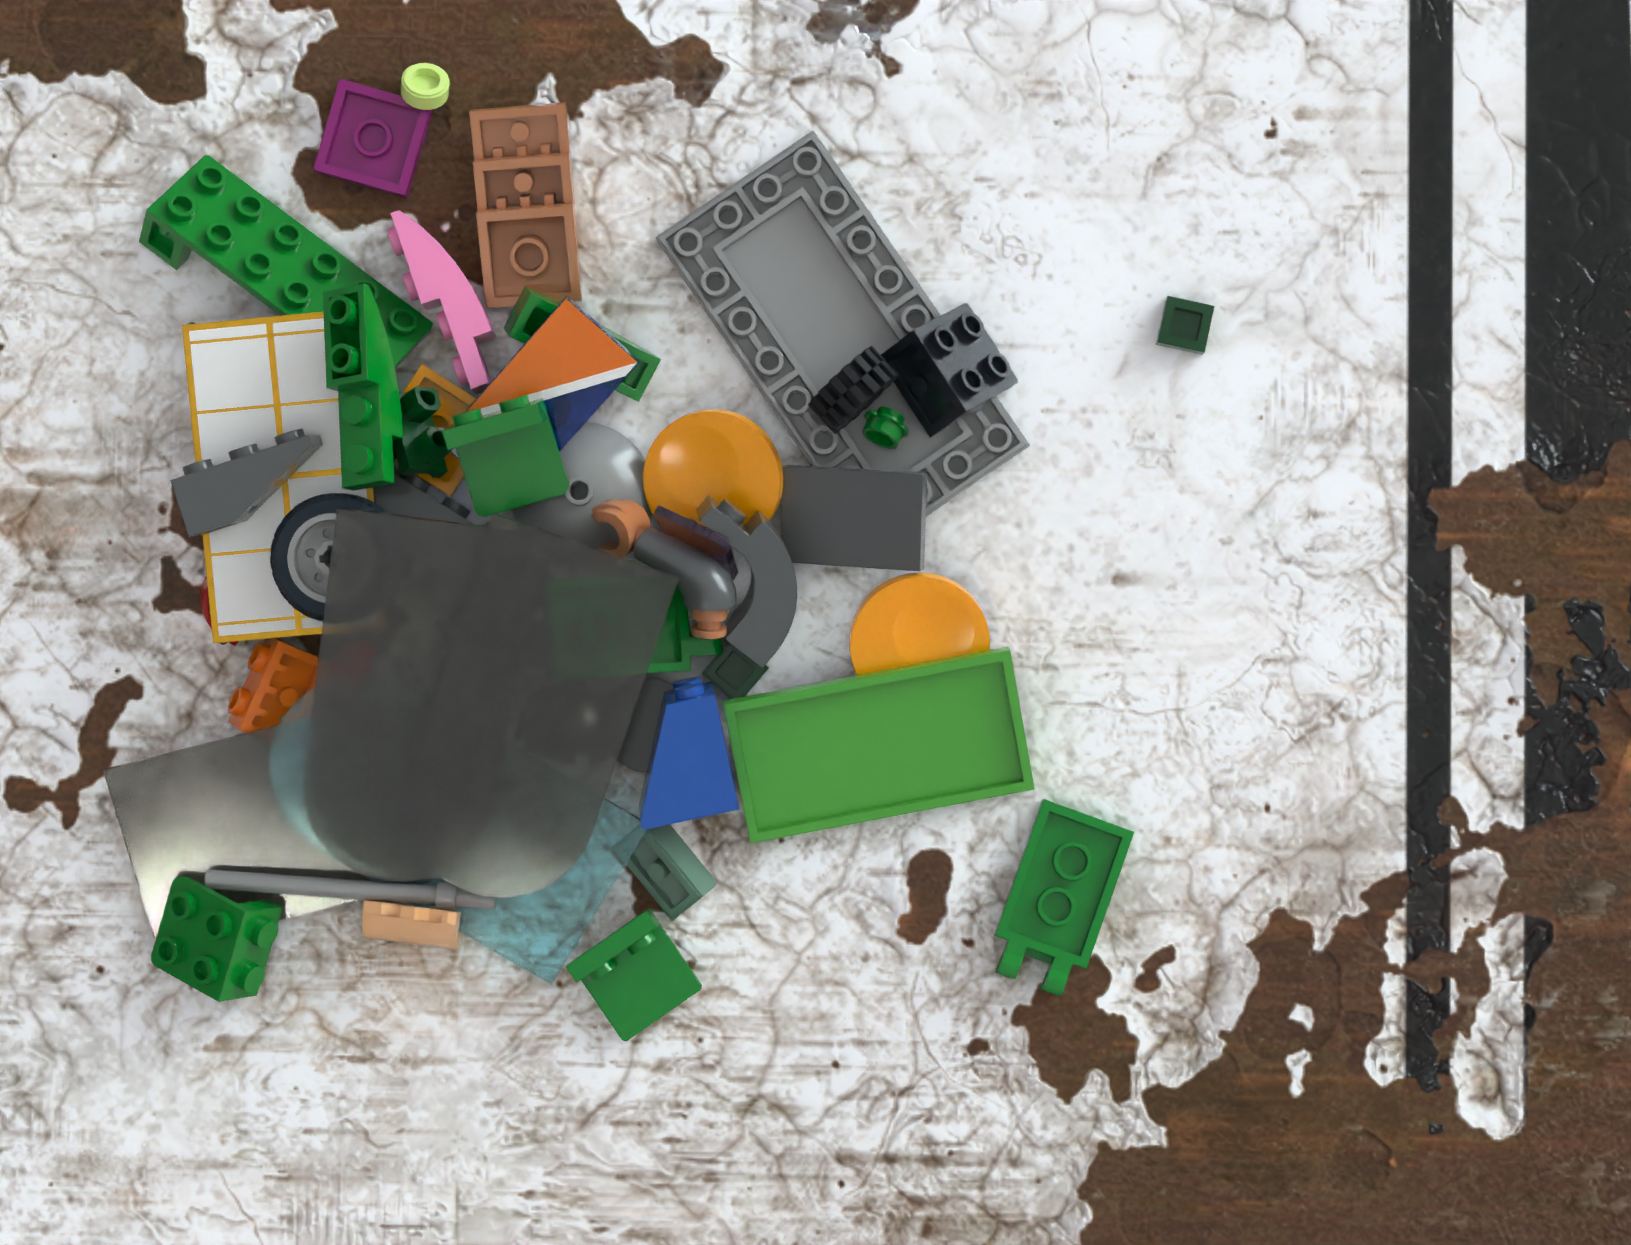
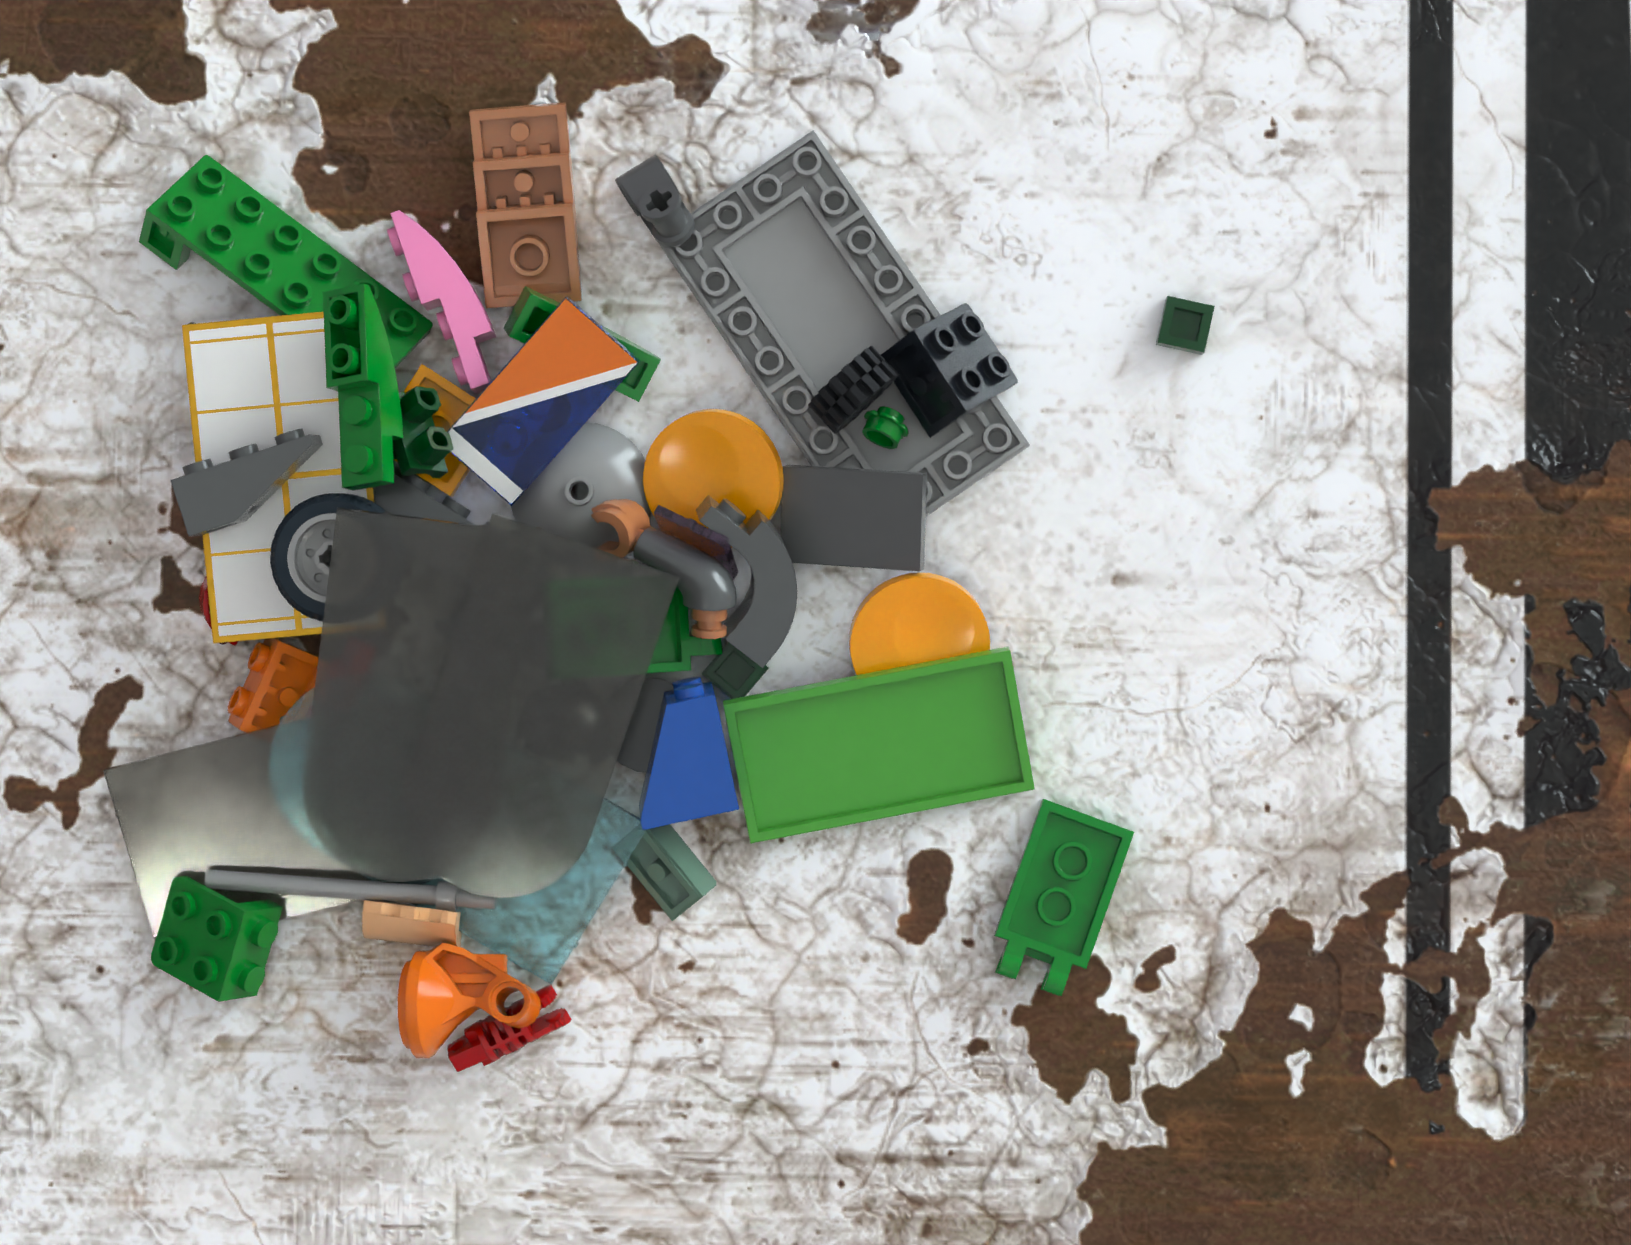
(372, 139): magenta tile -> none
(425, 86): yellowish green tile -> none
(447, 987): none -> orange piece
(491, 1039): none -> red hinge
(508, 455): green bracket -> none
(635, 975): green bracket -> none
(657, 202): none -> dark grey piece

